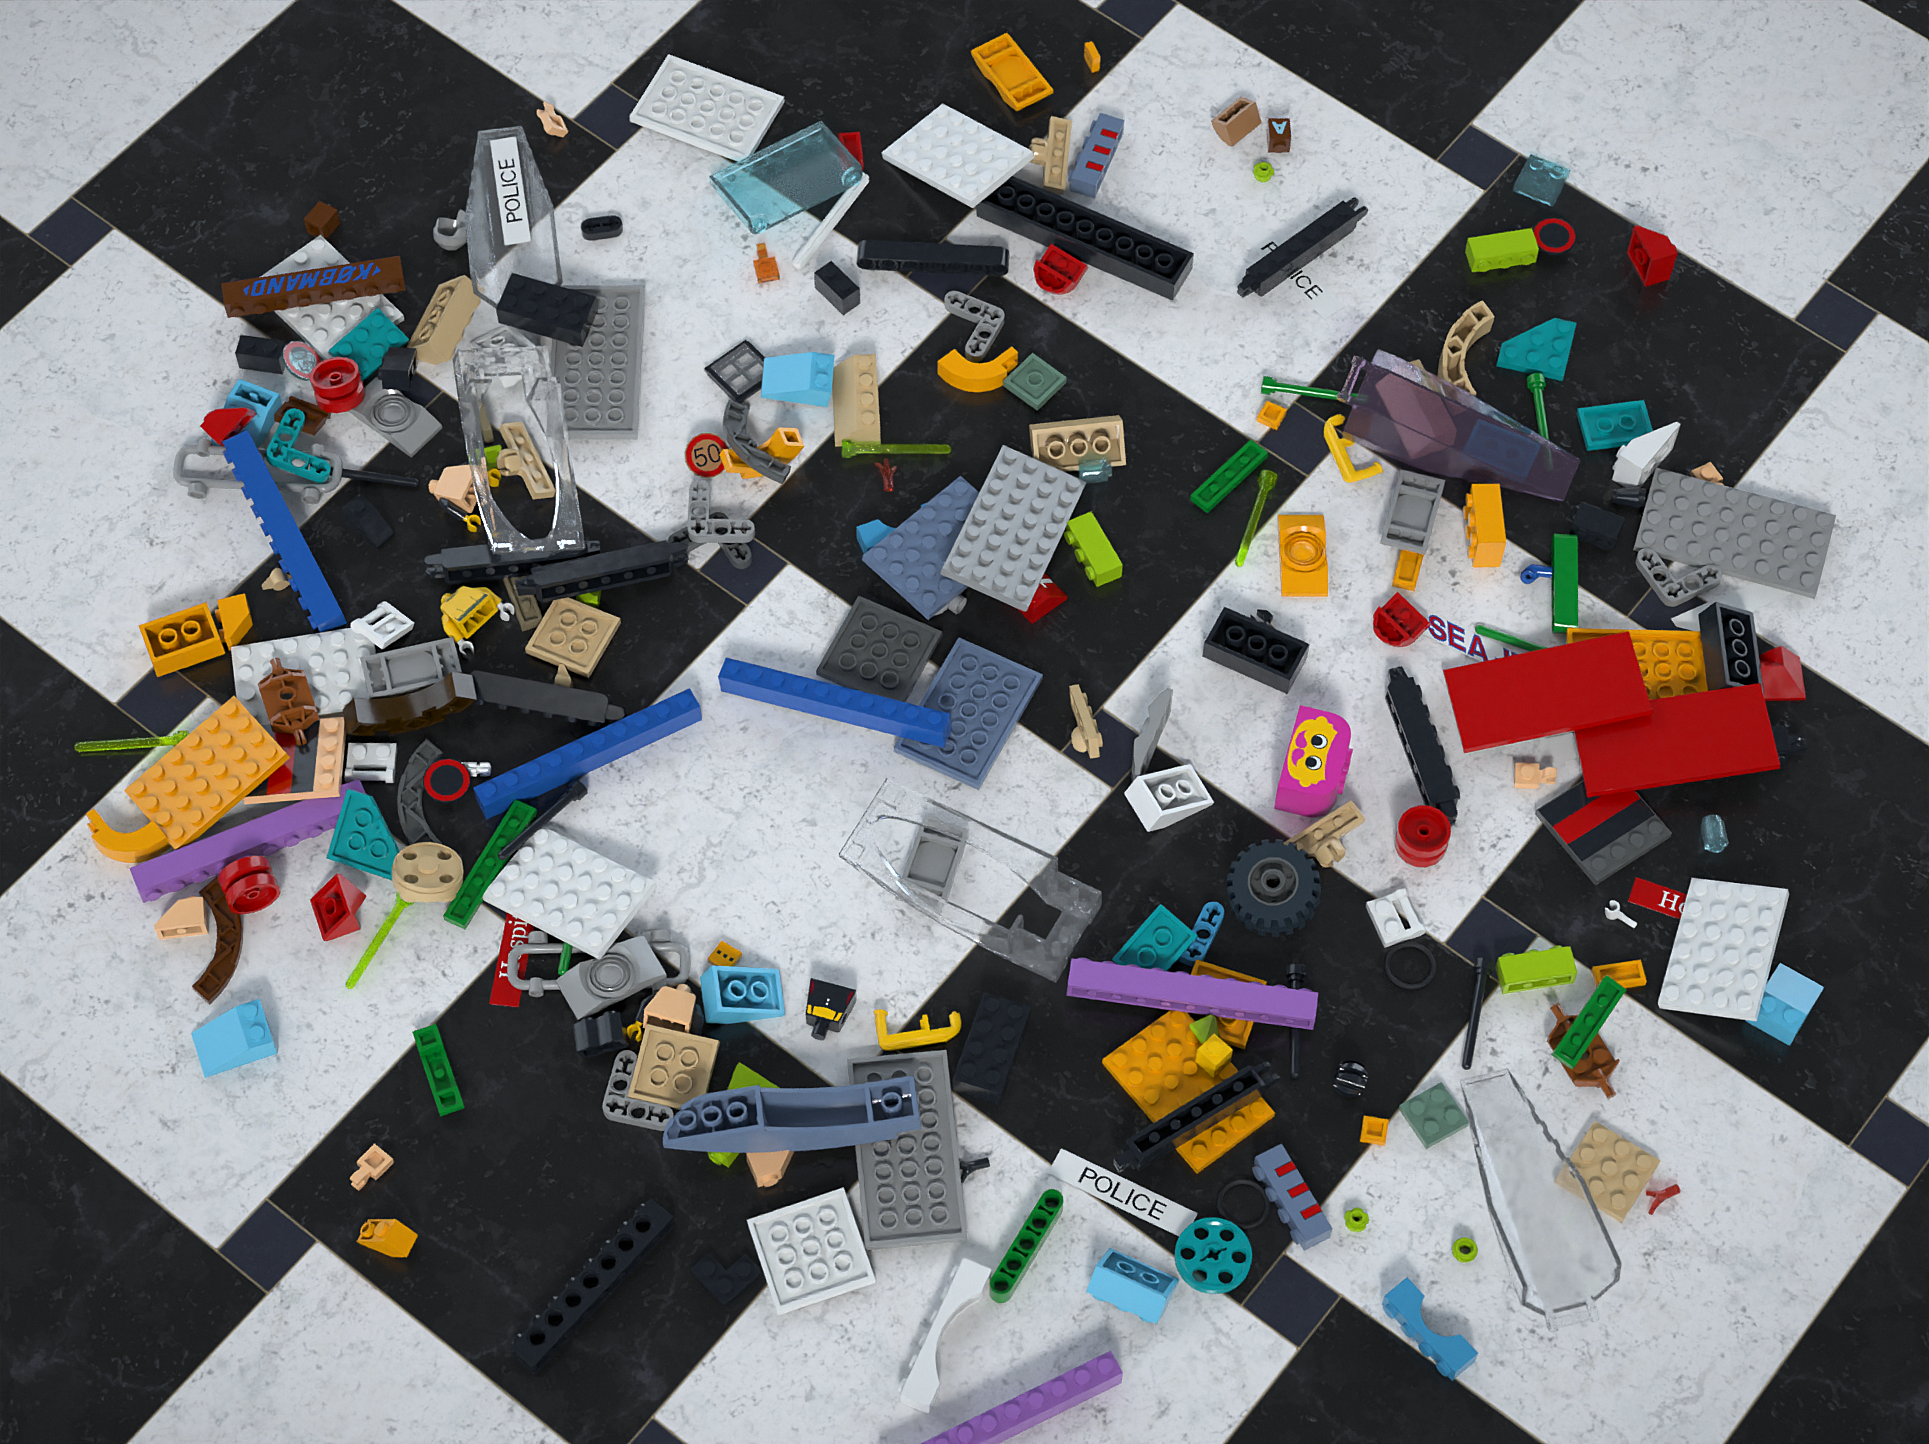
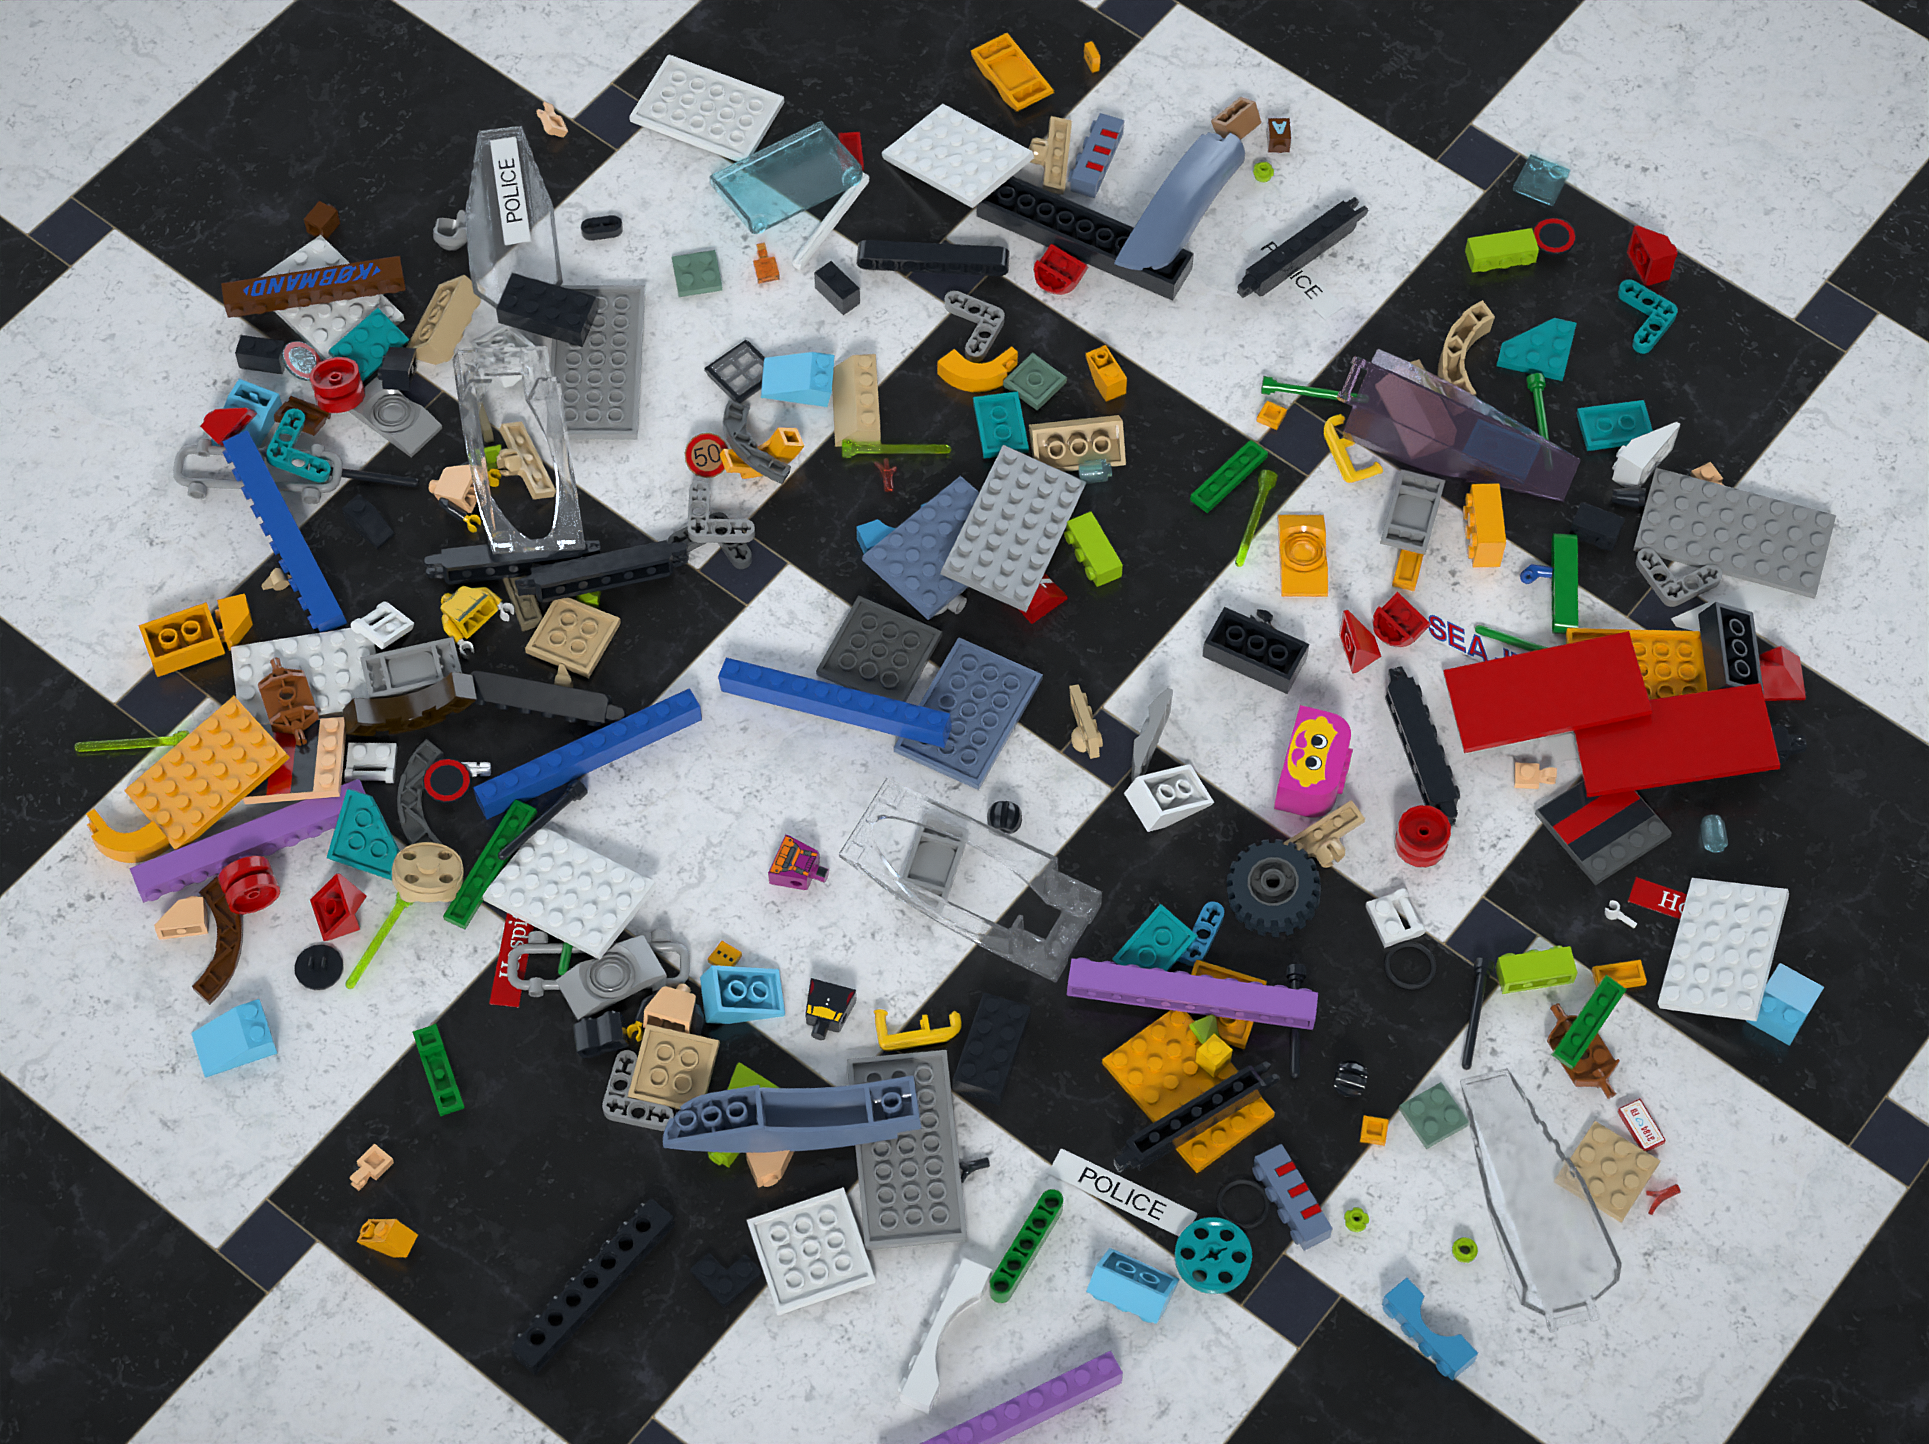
(318, 967): none -> black piece
(696, 273): none -> sand green plate
(796, 865): none -> torso
(1000, 423): none -> teal plate
(1005, 816): none -> black piece
(1106, 373): none -> light orange slope
(1182, 202): none -> sand blue slope
(1357, 642): none -> red slope
(1641, 1125): none -> tile
(1656, 316): none -> teal beam

